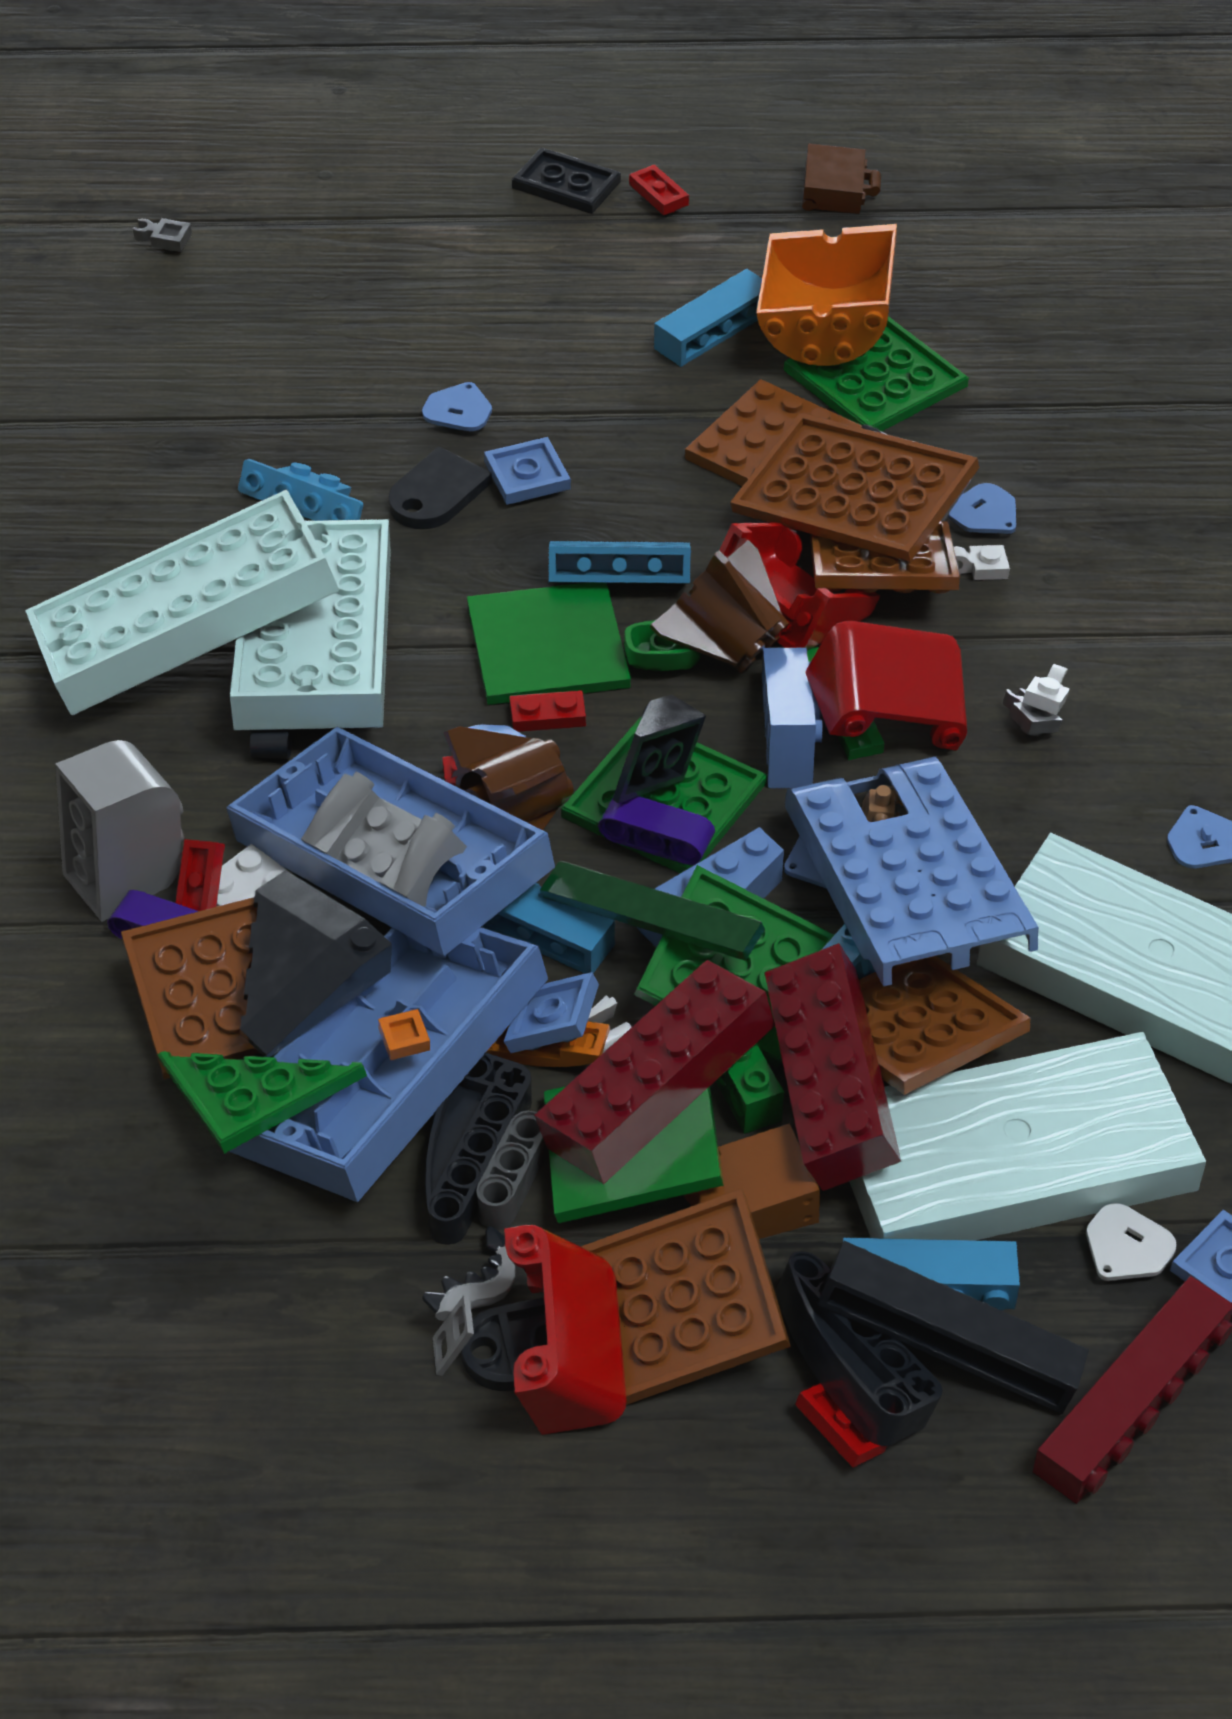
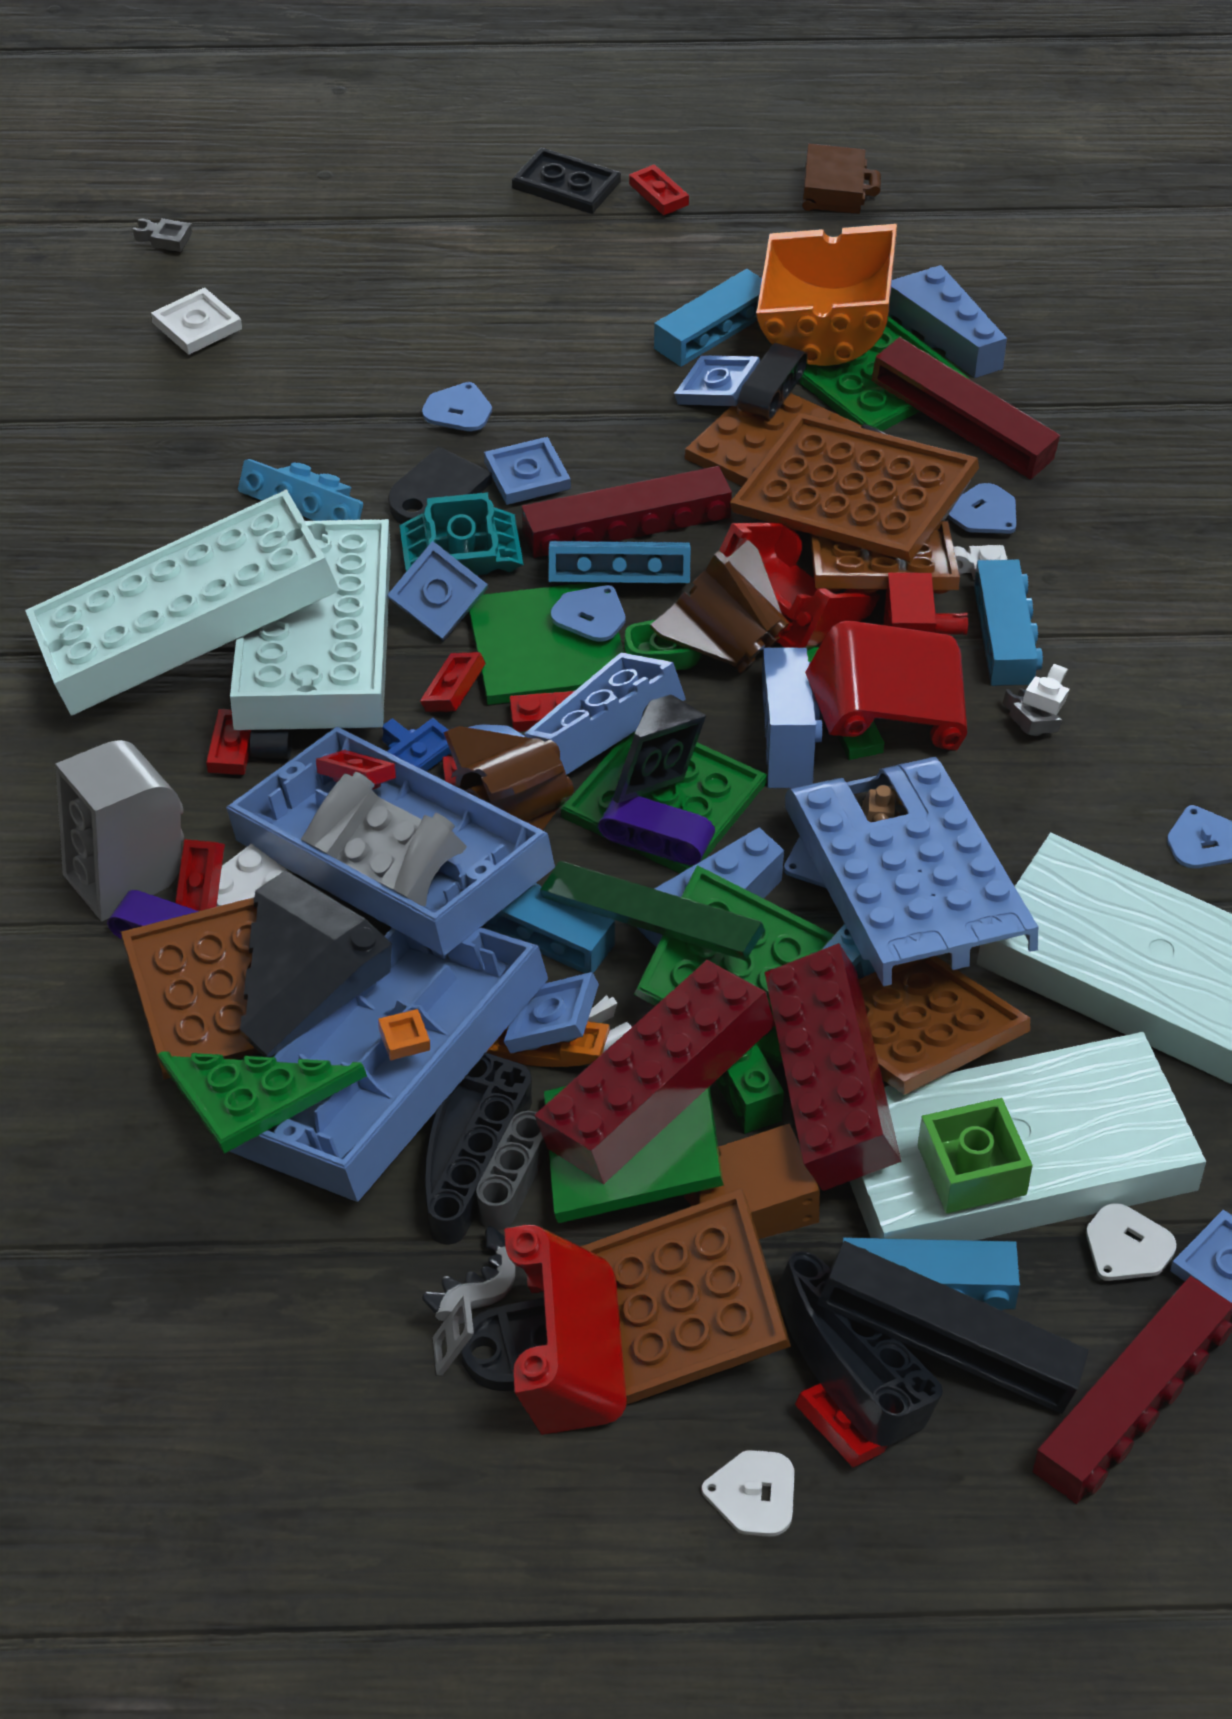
(196, 320): none -> white plate
(228, 747): none -> red plate
(349, 762): none -> red plate
(418, 747): none -> blue hinge
(437, 591): none -> medium blue plate
(452, 682): none -> red plate
(467, 530): none -> teal slope
(601, 609): none -> medium blue piece
(606, 707): none -> medium blue wedge
(628, 510): none -> dark red brick
(716, 380): none -> medium blue tile
(740, 1492): none -> white piece
(772, 380): none -> black beam
(912, 606): none -> red brick
(948, 320): none -> medium blue wedge
(965, 408): none -> dark red brick
(974, 1155): none -> bright green brick
(1006, 622): none -> dark azure brick

